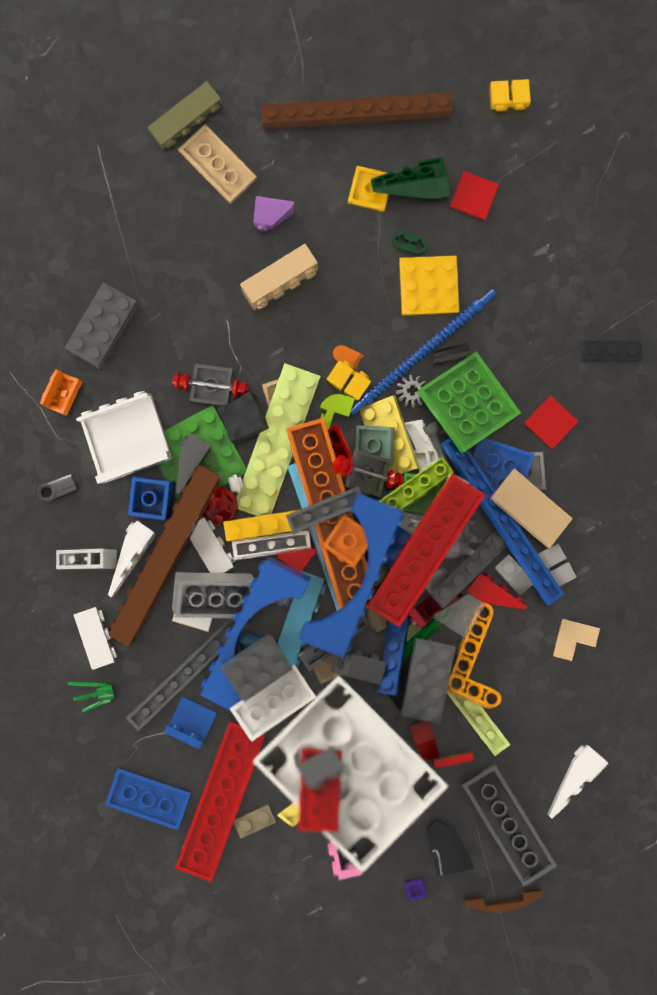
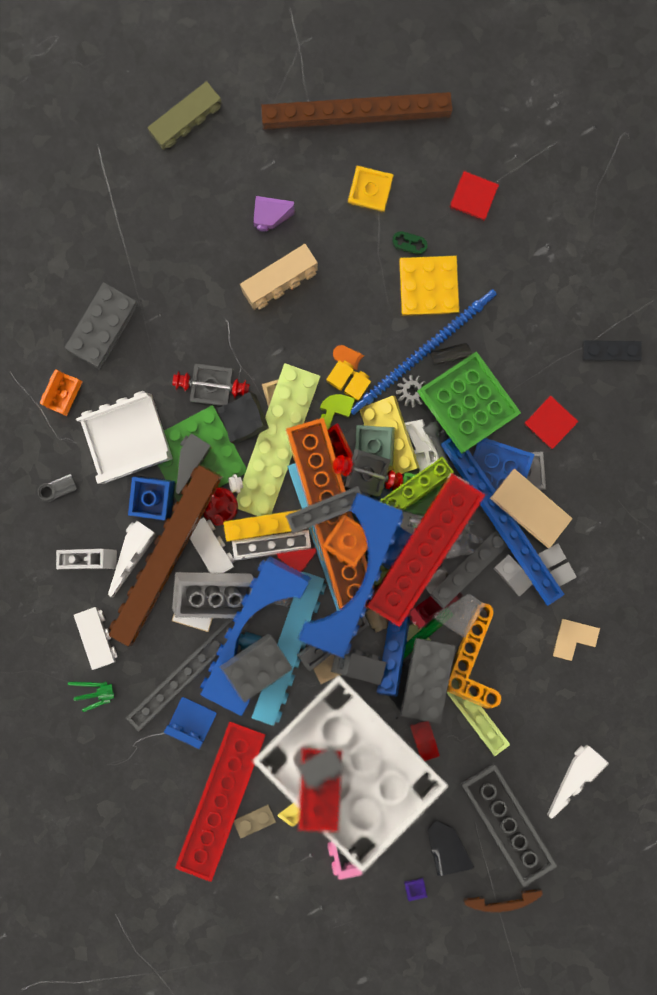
(148, 799): blue plate -> none
(217, 163): tan tile -> none
(273, 704): white plate -> none
(422, 181): dark green wedge -> none
(452, 759): red tile -> none
(492, 594): red slope -> none
(519, 95): yellow piece -> none

